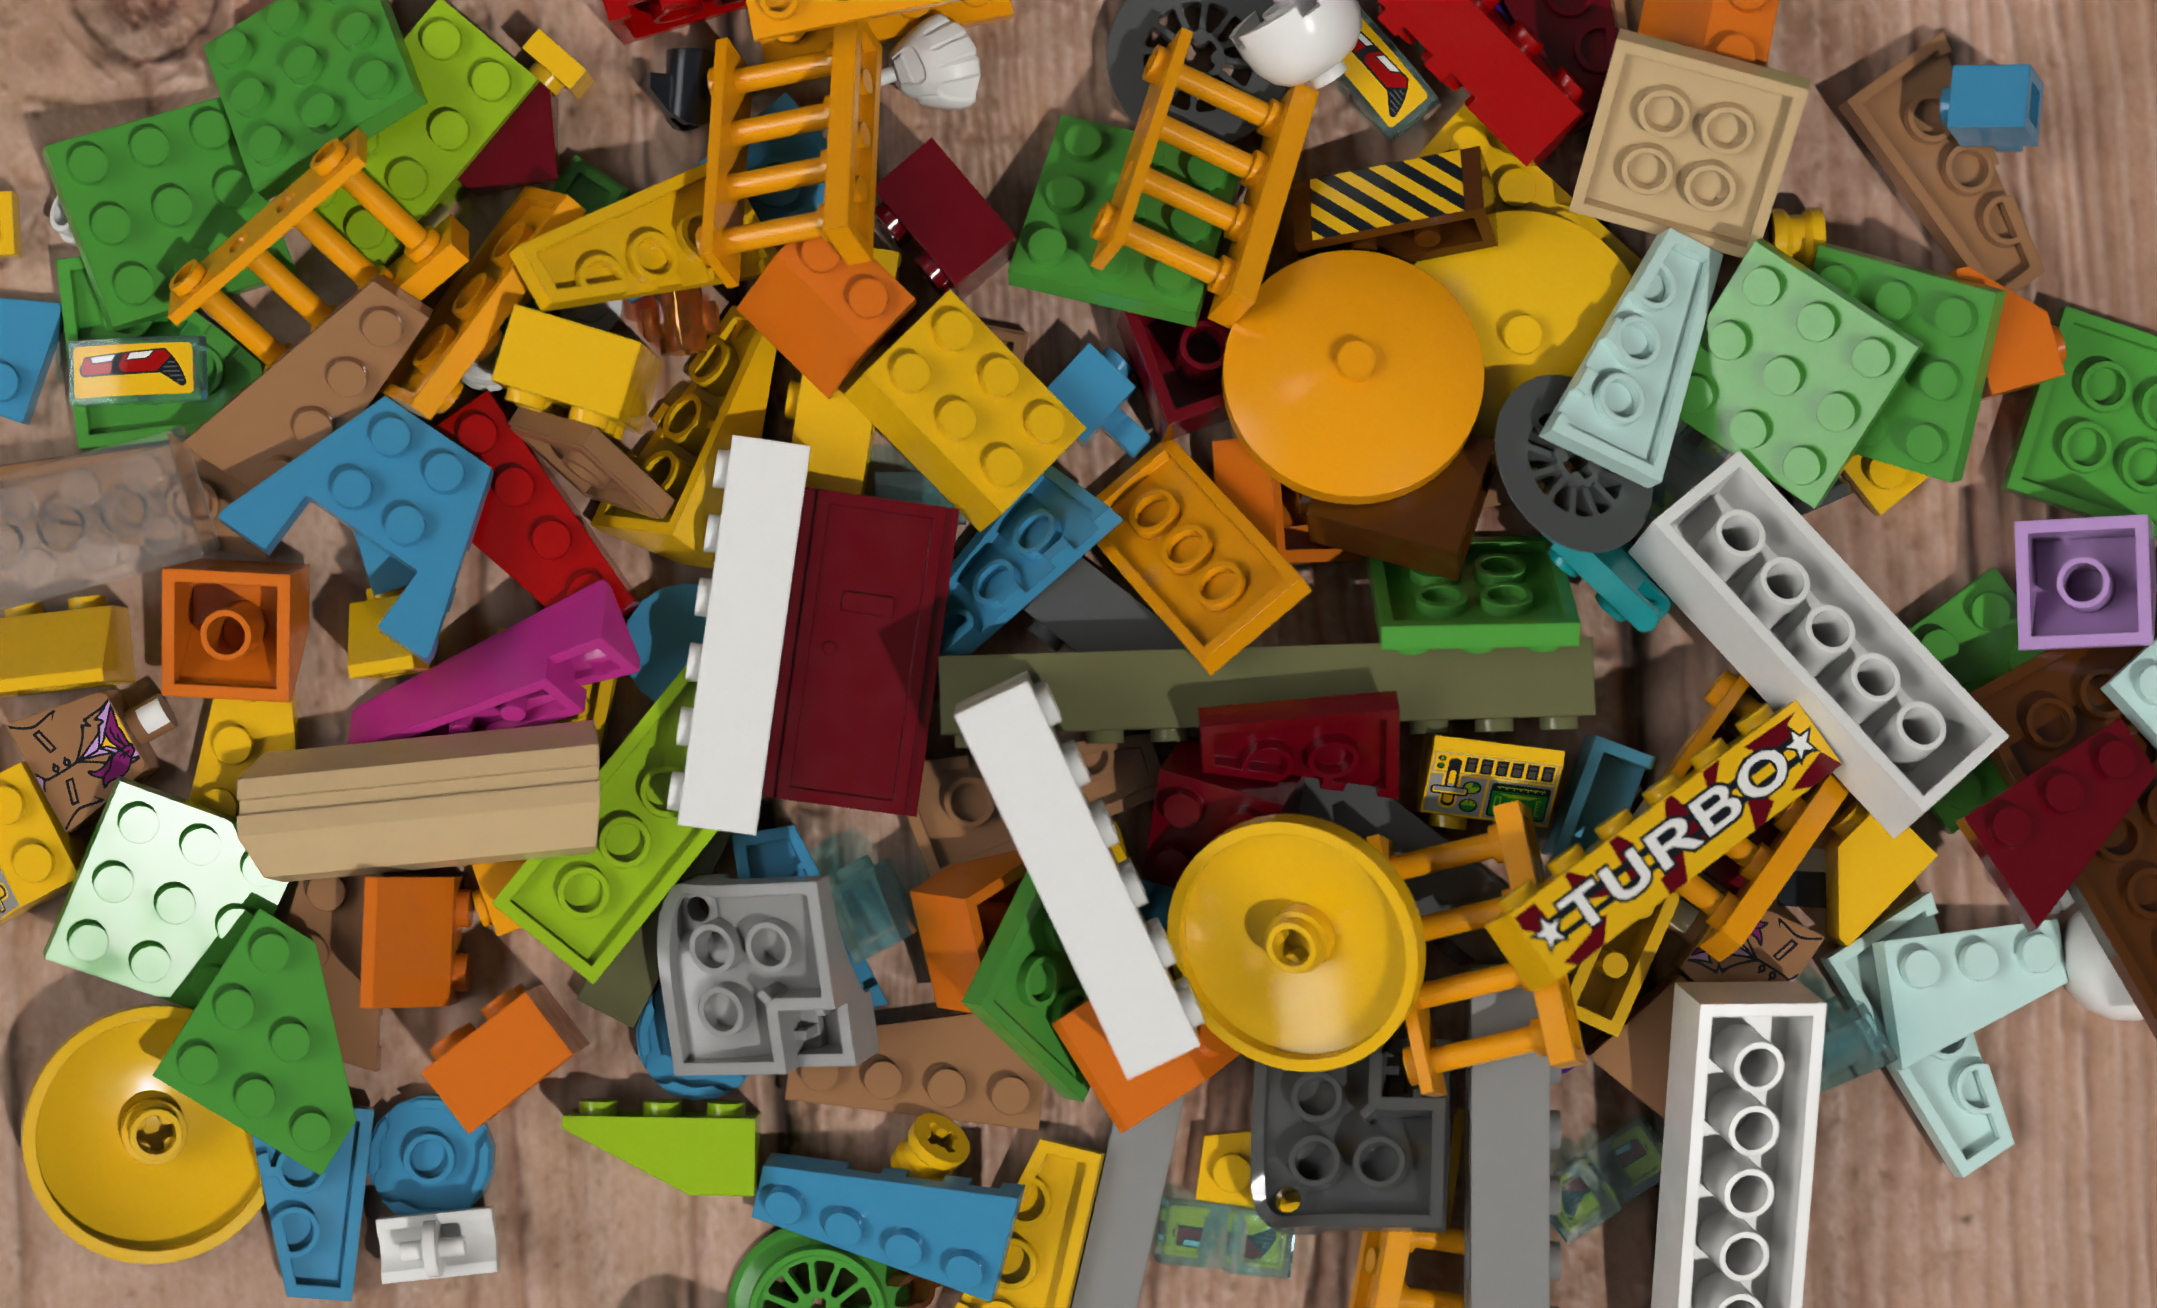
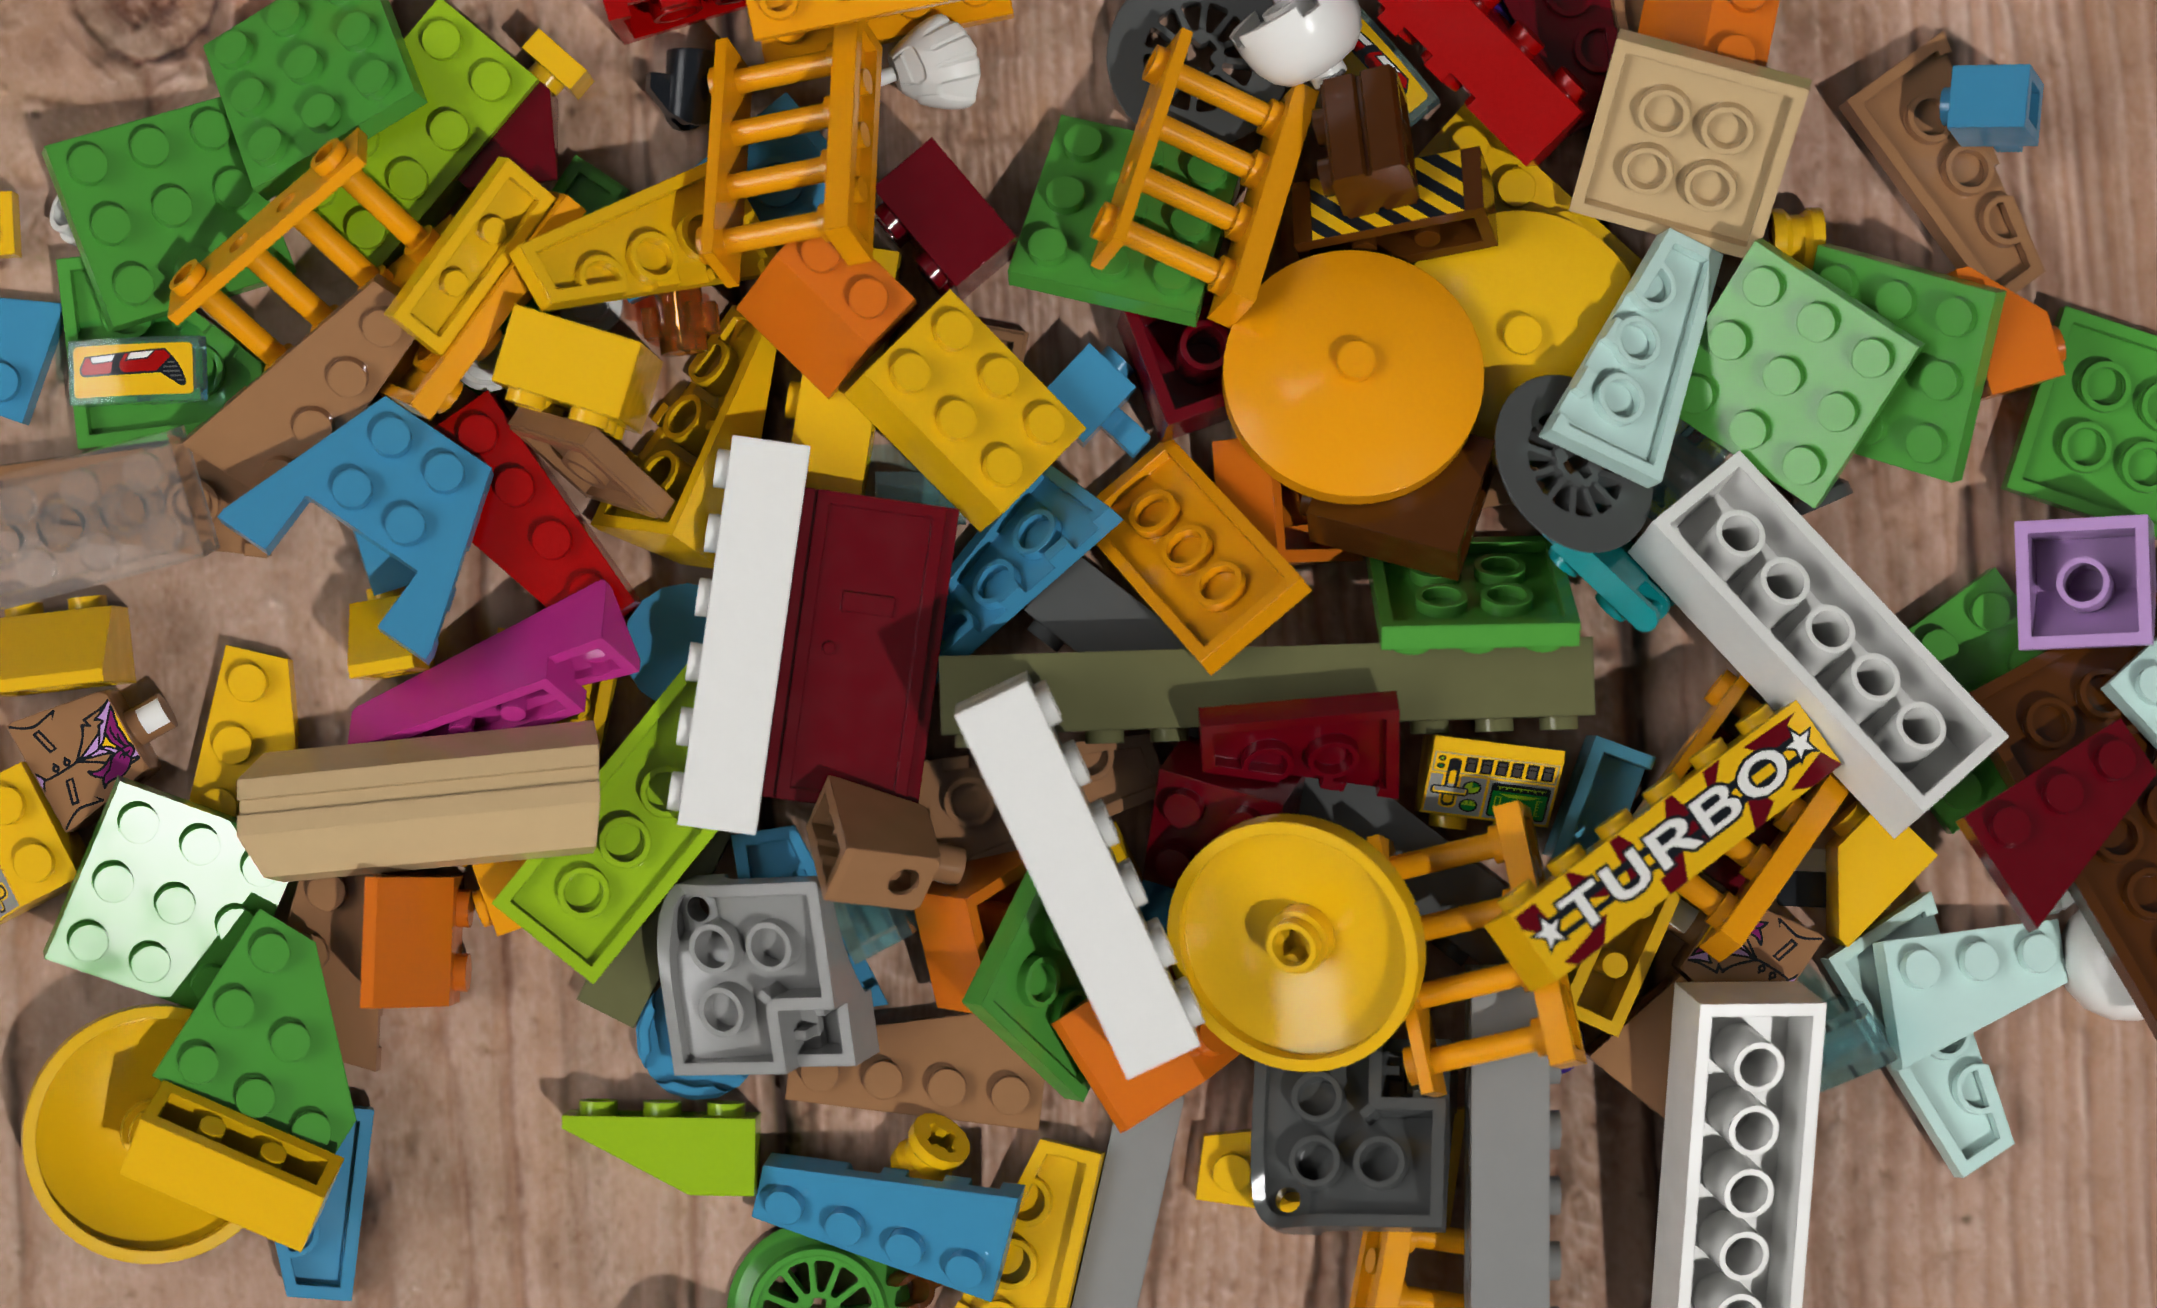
(231, 1165): none -> yellow brick
(233, 629): orange slope -> none
(427, 1159): dark azure tile -> none
(438, 1244): white hips -> none
(470, 256): none -> yellow plate
(505, 1057): orange brick -> none
(877, 848): none -> medium nougat torso
(1221, 1238): clear light blue slope -> none
(1367, 142): none -> reddish brown brick
(1607, 1177): clear light blue slope -> none
(1880, 483): yellow plate -> none

